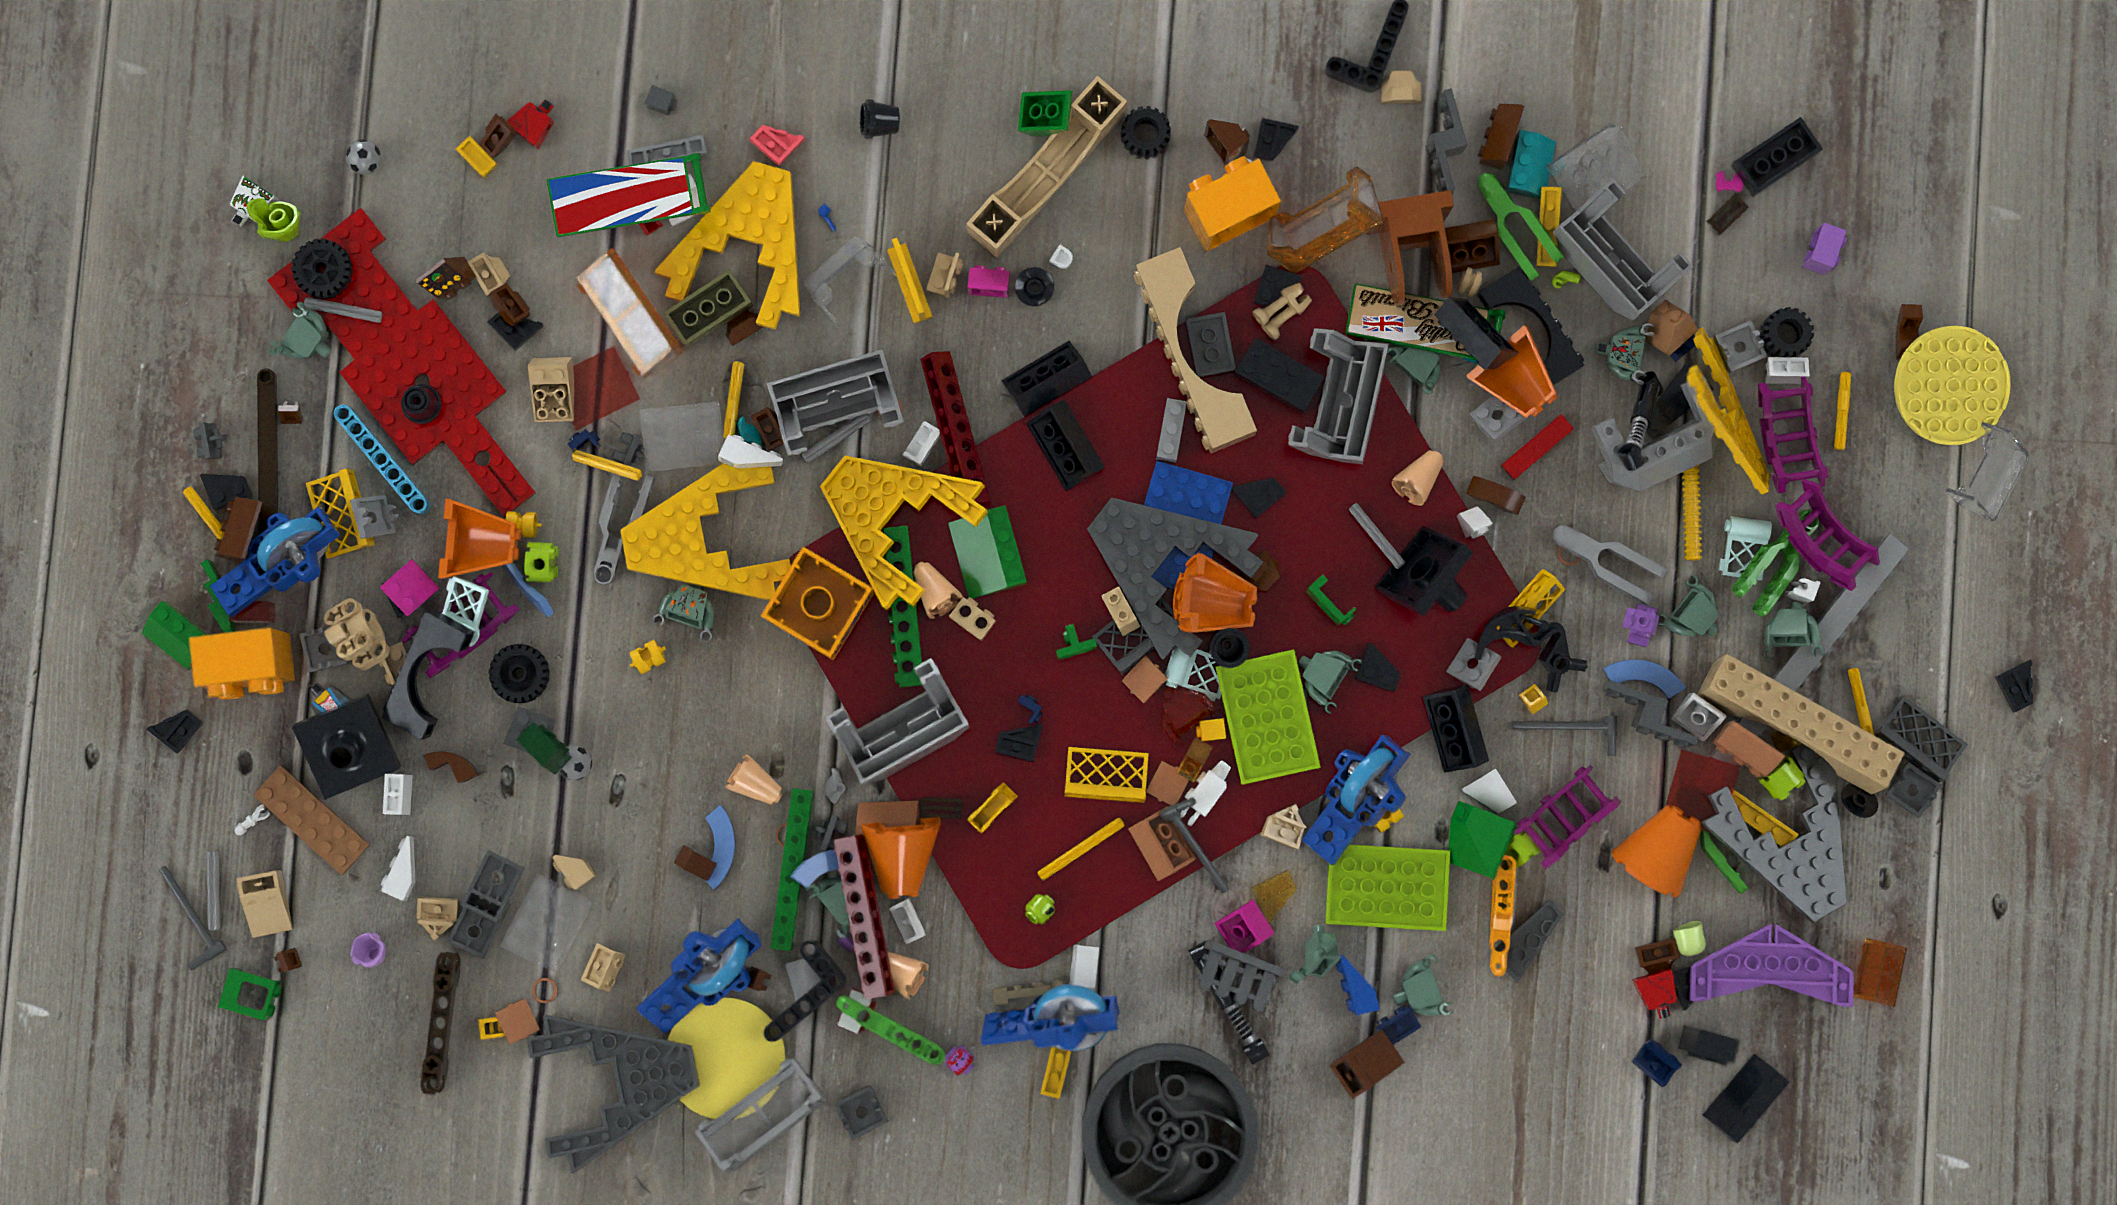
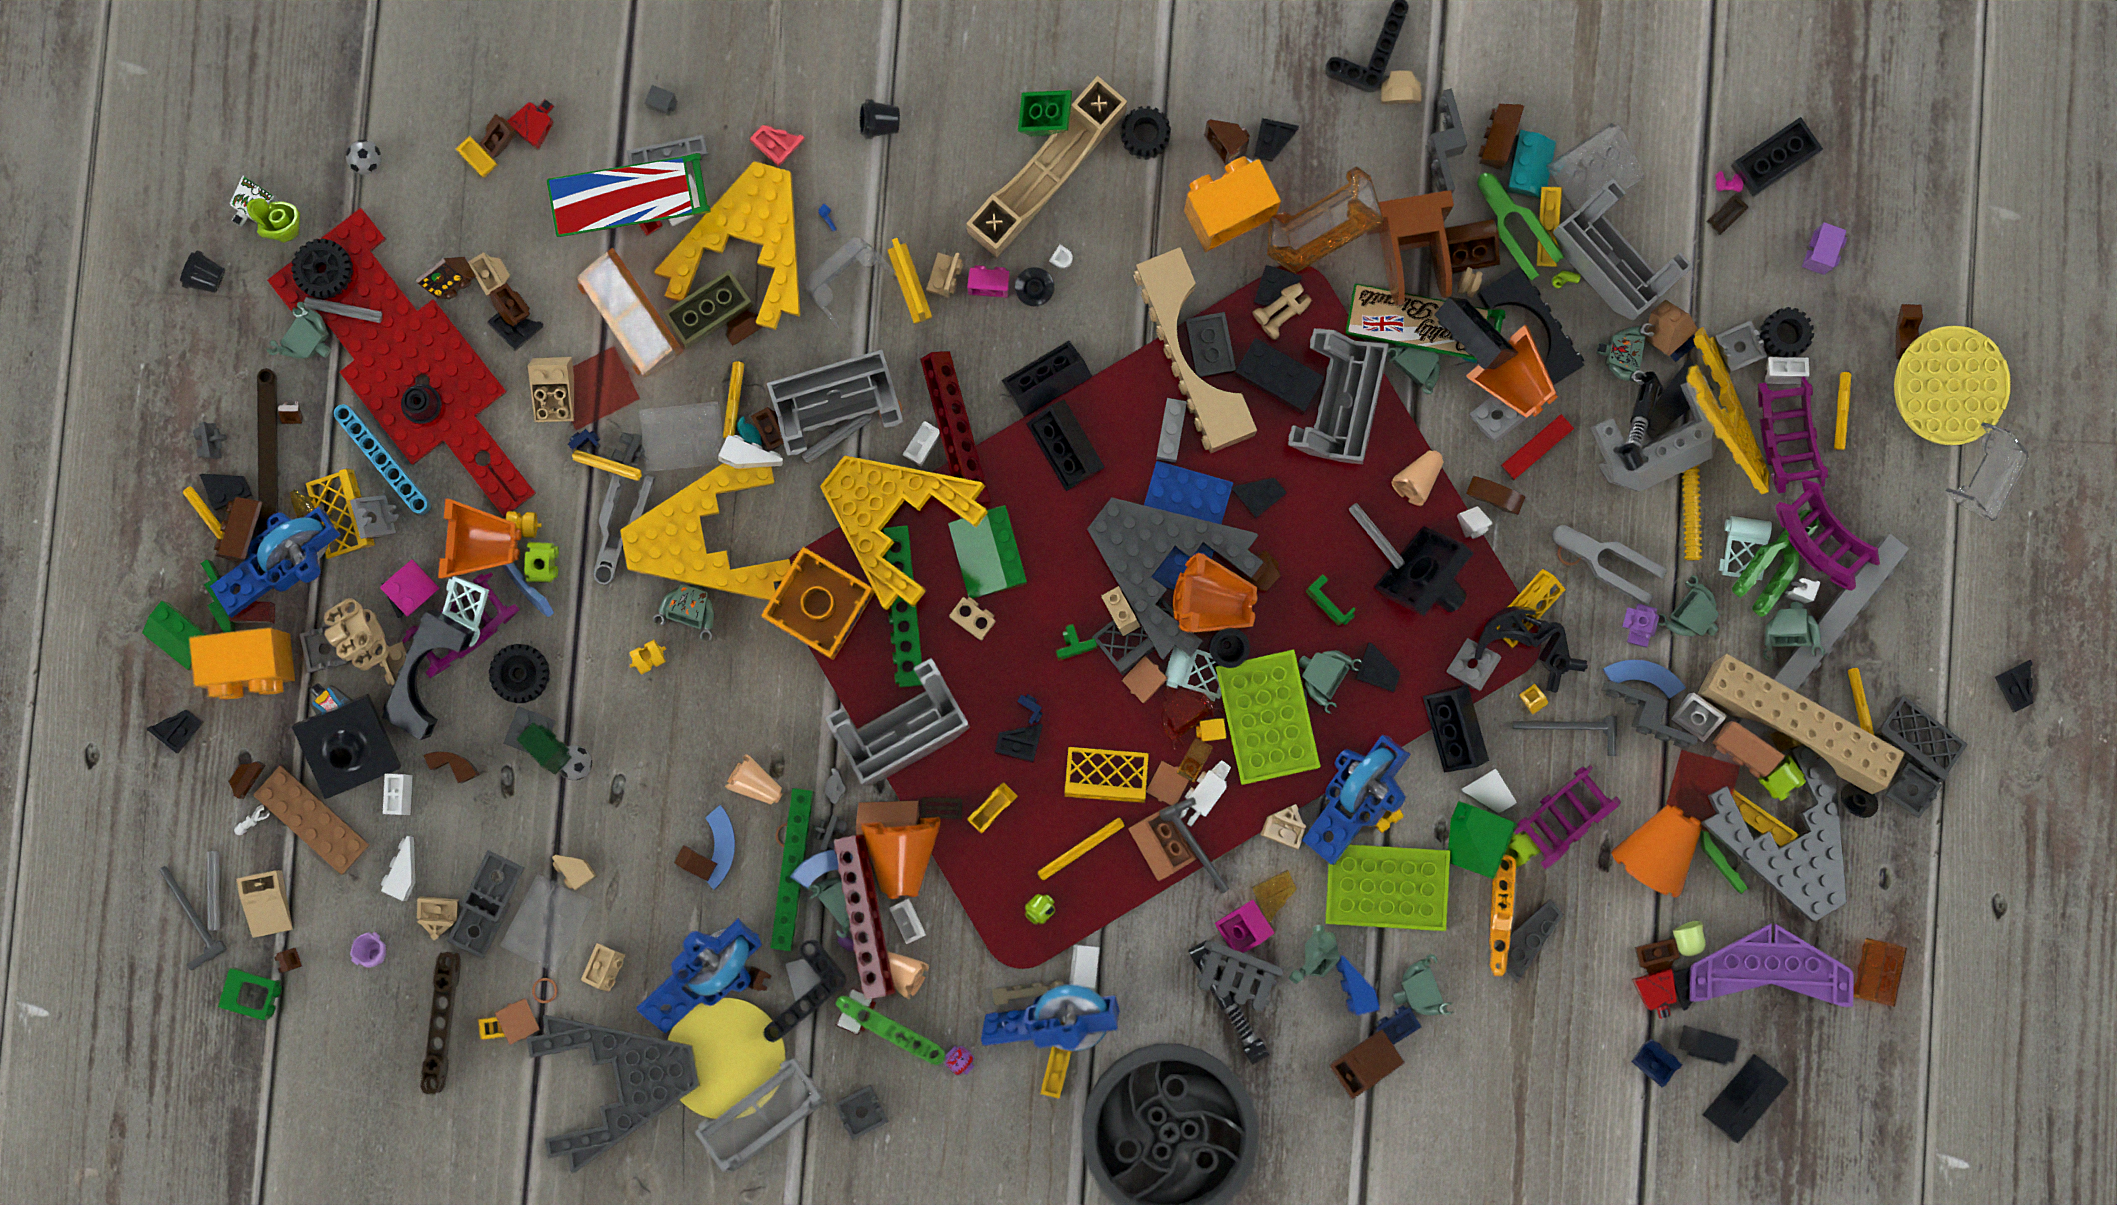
(201, 273): none -> black piece
(244, 778): none -> reddish brown slope
(301, 504): none -> clear yellow slope
(939, 593): light nougat cone -> none

